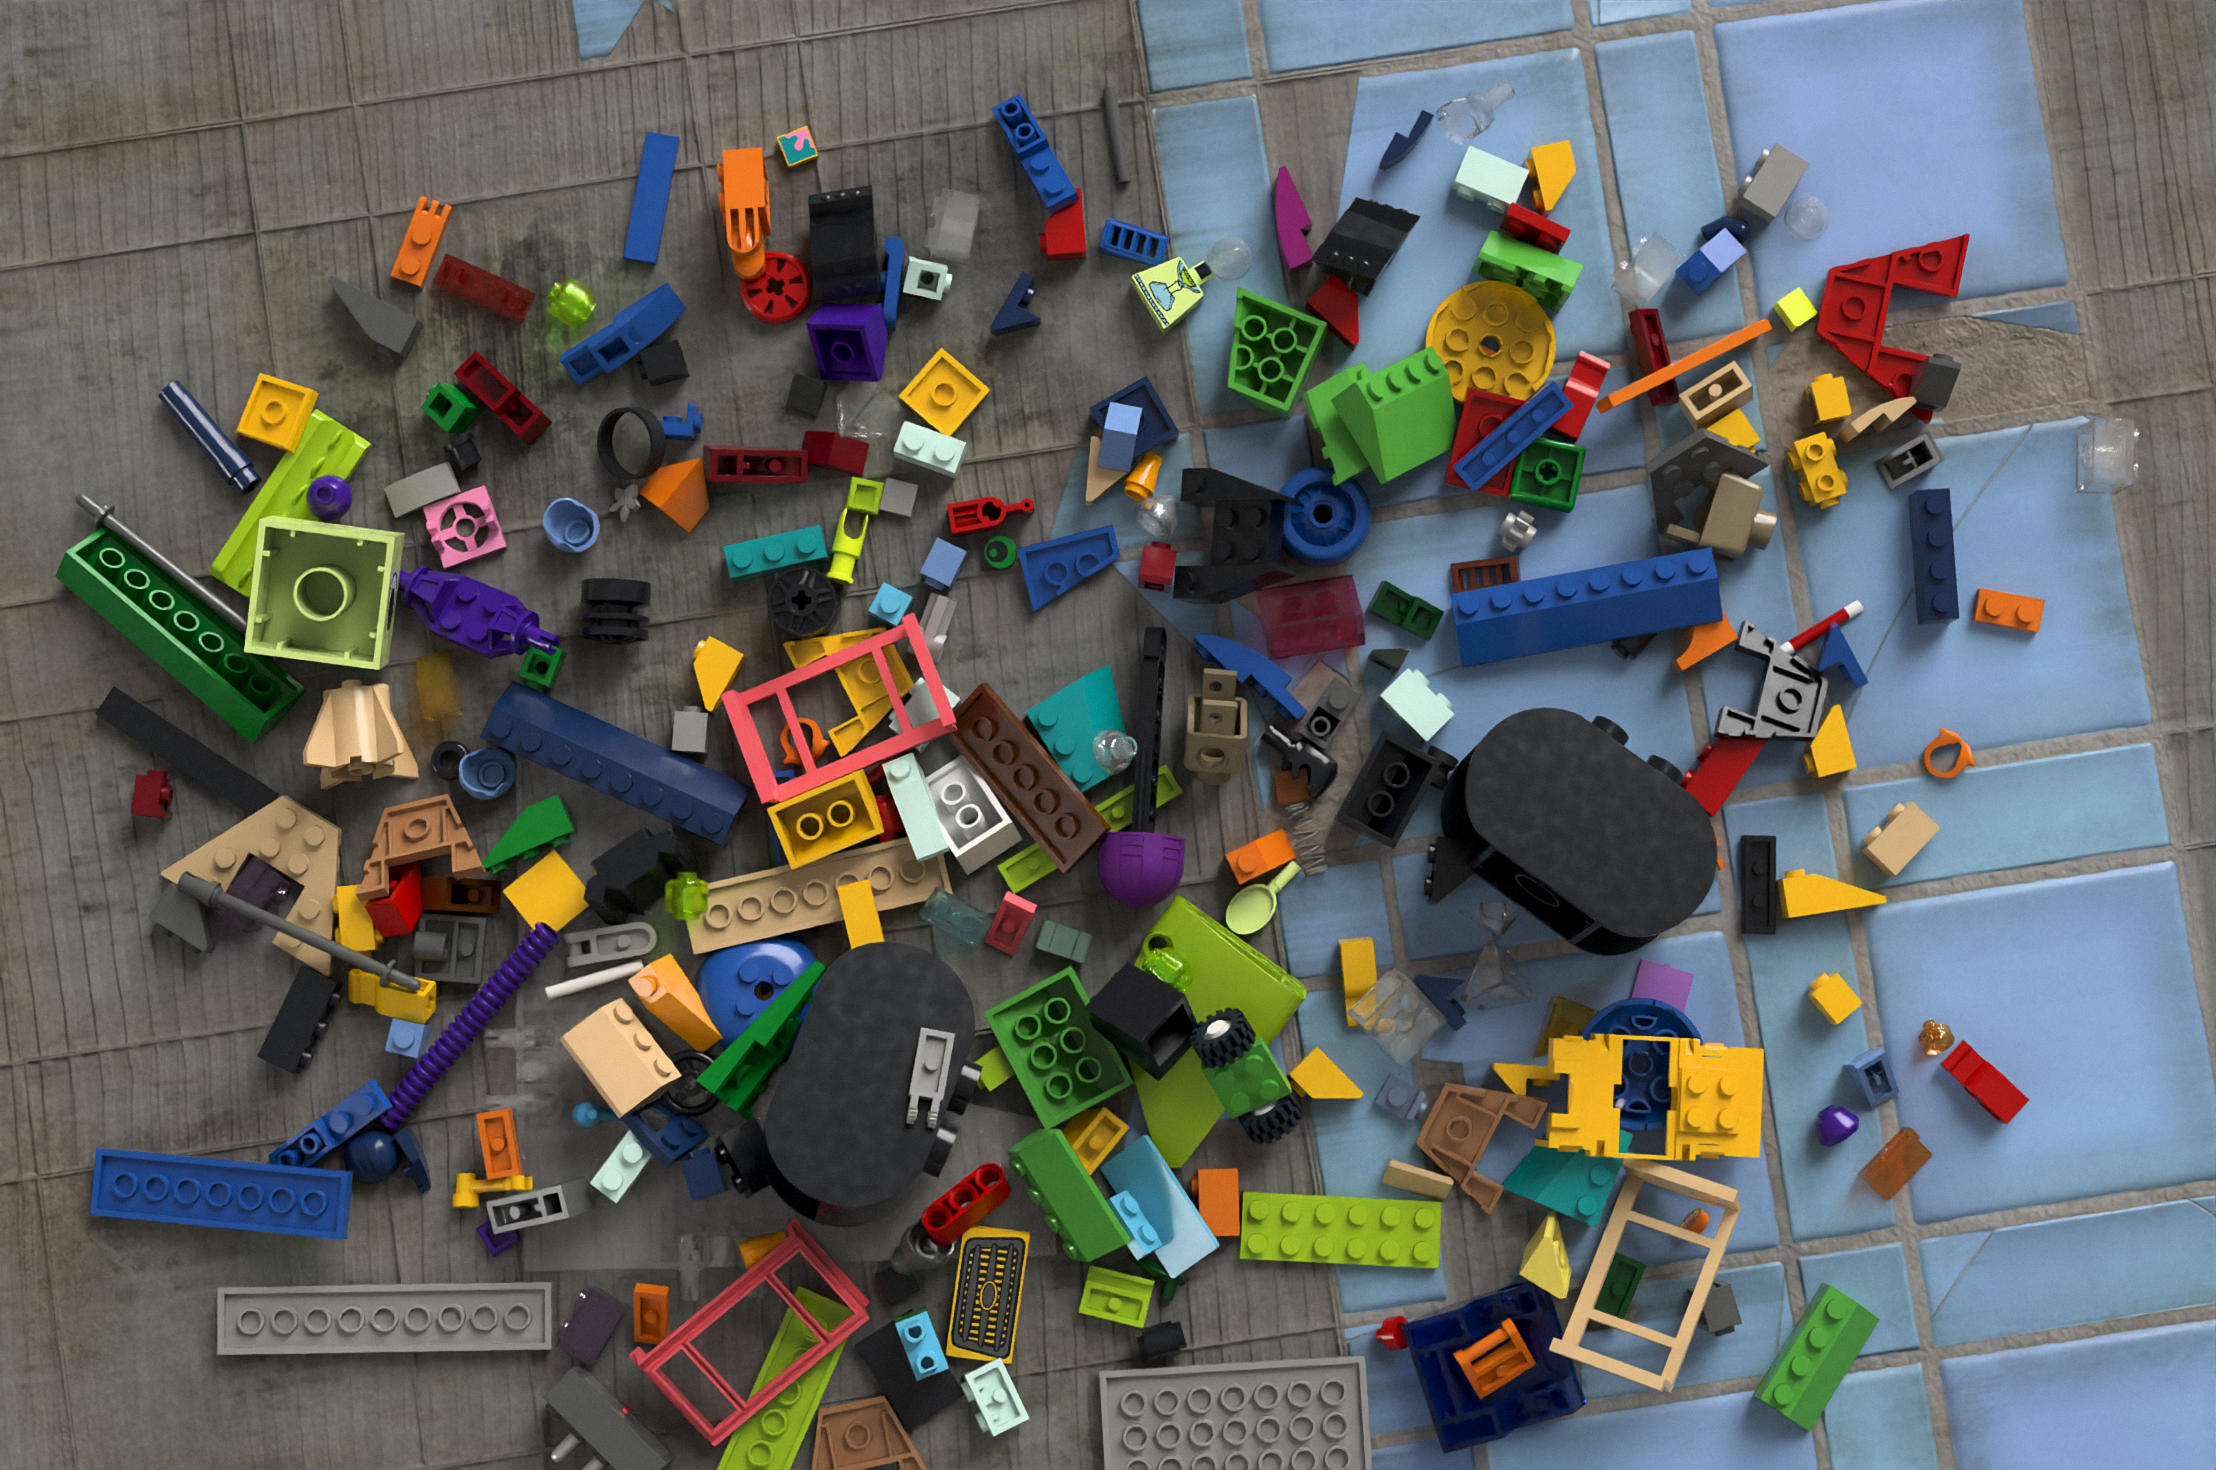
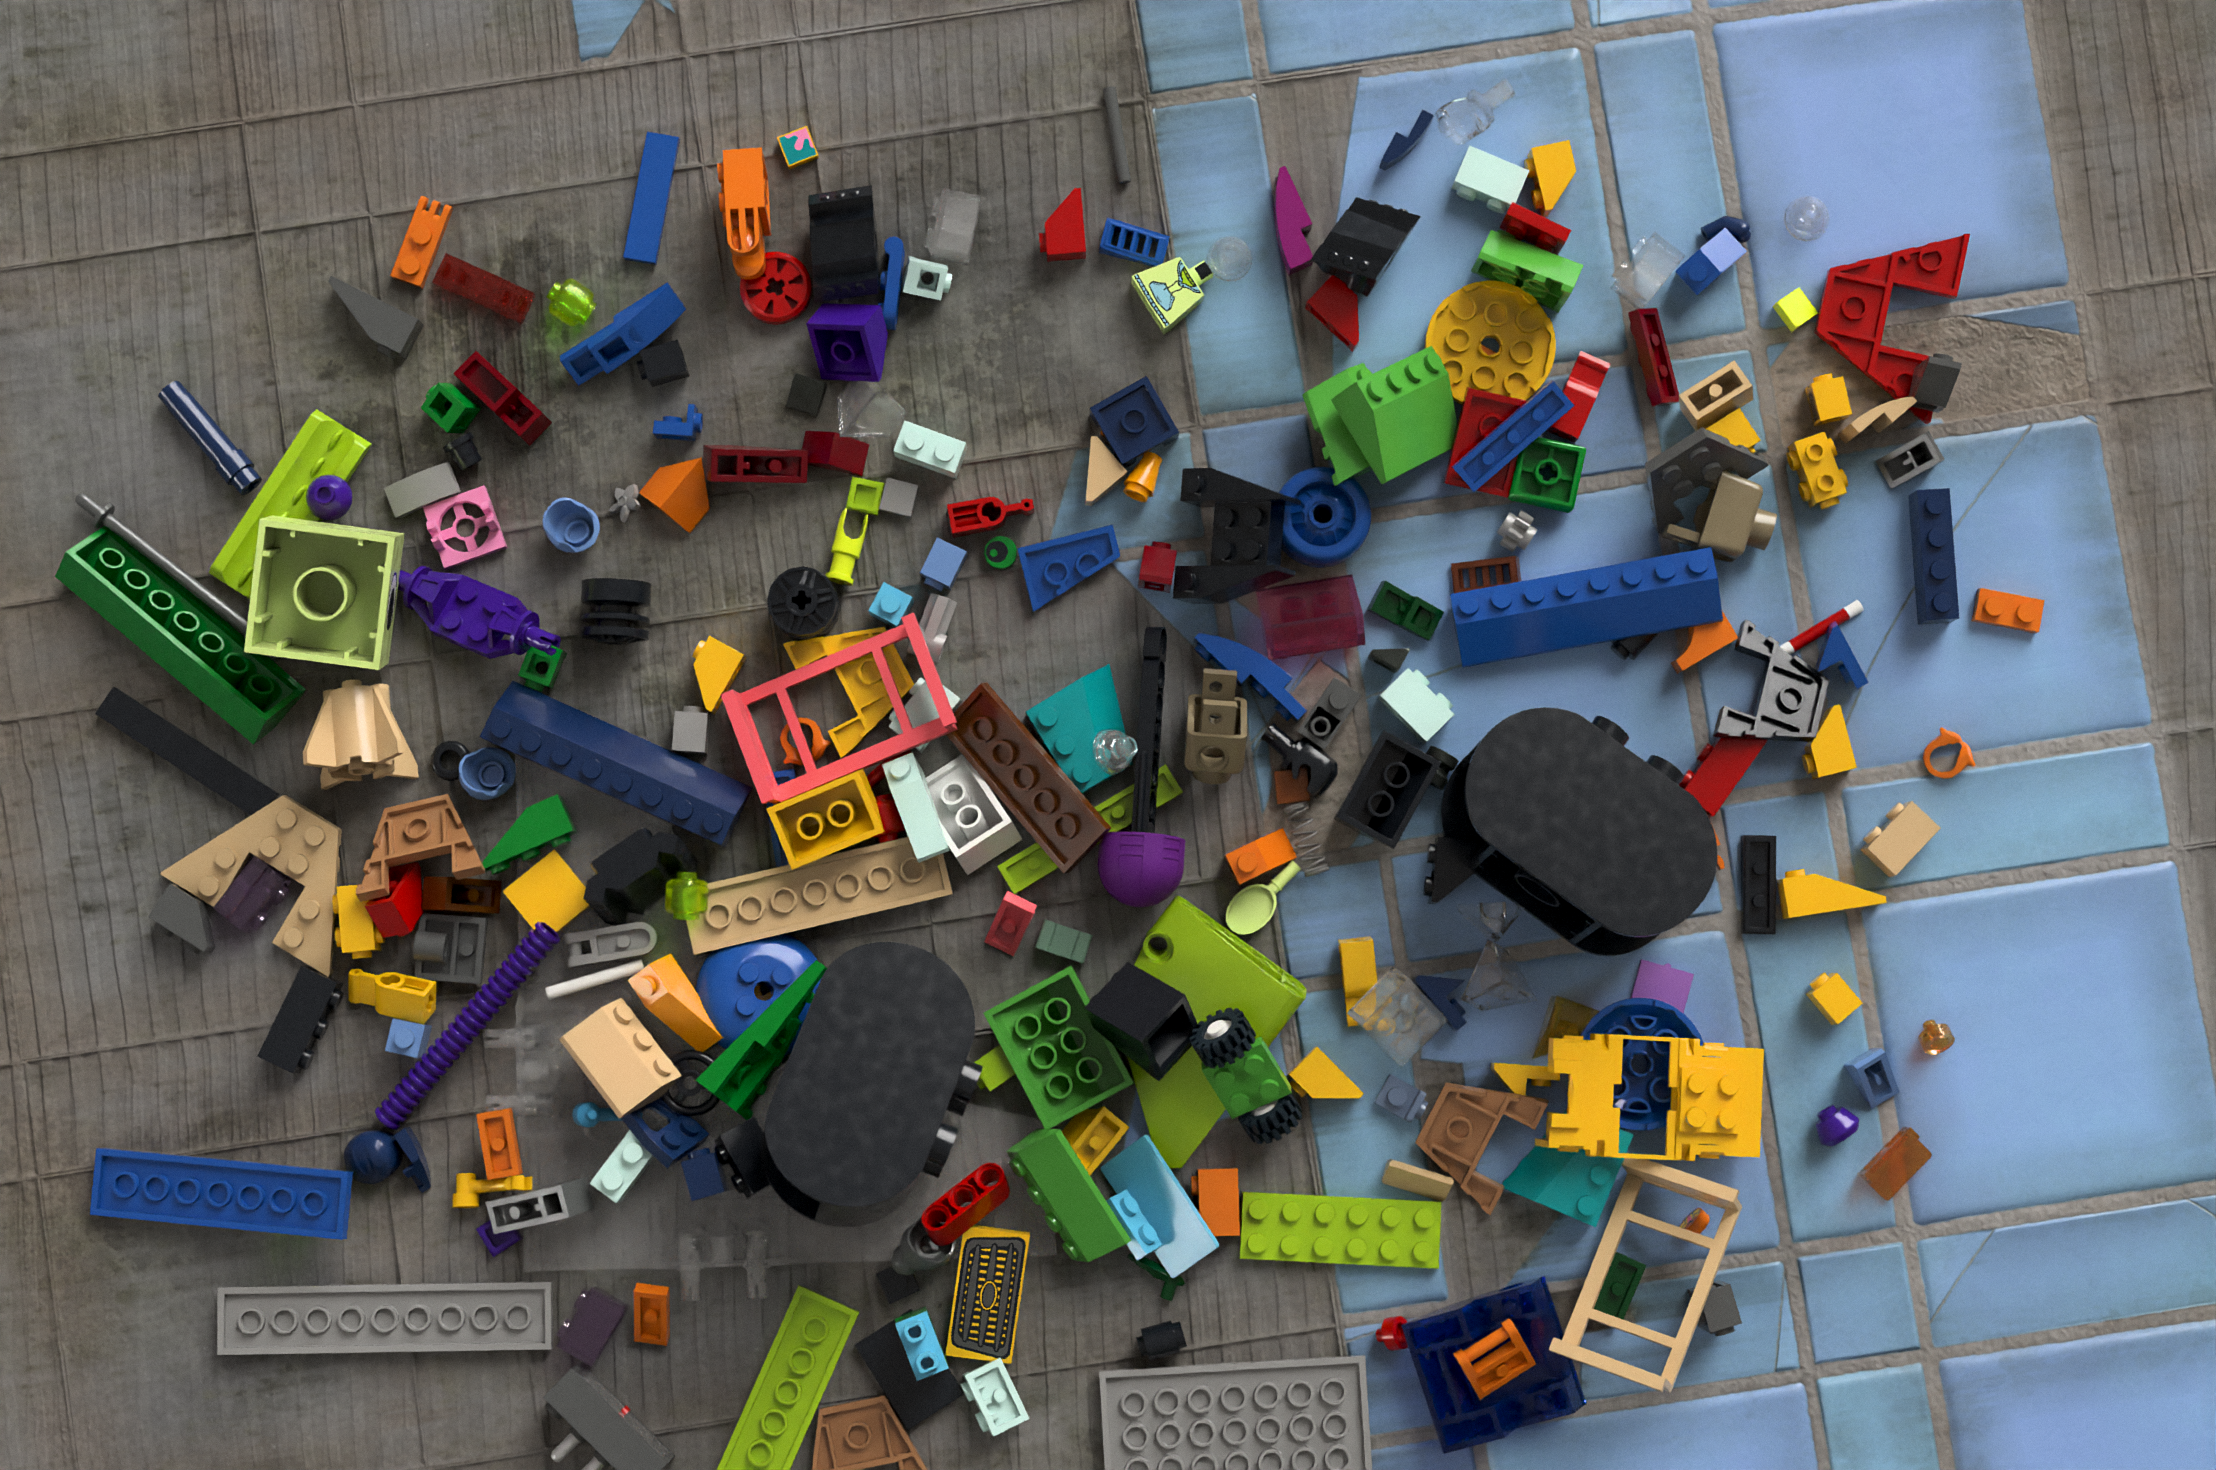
(152, 795): dark red brick -> none
(212, 894): dark grey bar -> none
(277, 412): yellow tile -> none
(333, 1128): blue slope -> none
(437, 687): clear yellow slope -> none
(605, 446): black tyre -> none
(758, 1247): light orange cone -> none
(776, 553): teal brick -> none
(798, 1241): coral piece -> none
(860, 913): yellow slope -> none
(930, 1072): light grey hinge -> none
(944, 393): yellow plate -> none
(956, 916): clear light blue plate -> none
(1011, 315): dark blue slope -> none
(1034, 154): blue slope -> none
(1116, 1296): lime plate -> none
(1119, 437): medium blue slope -> none
(1158, 515): clear brick -> none
(1169, 968): clear neon green head -> none
(1273, 352): bright green wedge -> none
(1546, 1258): light yellow slope -> none
(1683, 365): orange tile -> none
(1772, 183): light grey brick -> none
(1816, 1356): bright green slope -> none
(1984, 1083): red piece -> none
(2106, 456): clear brick -> none

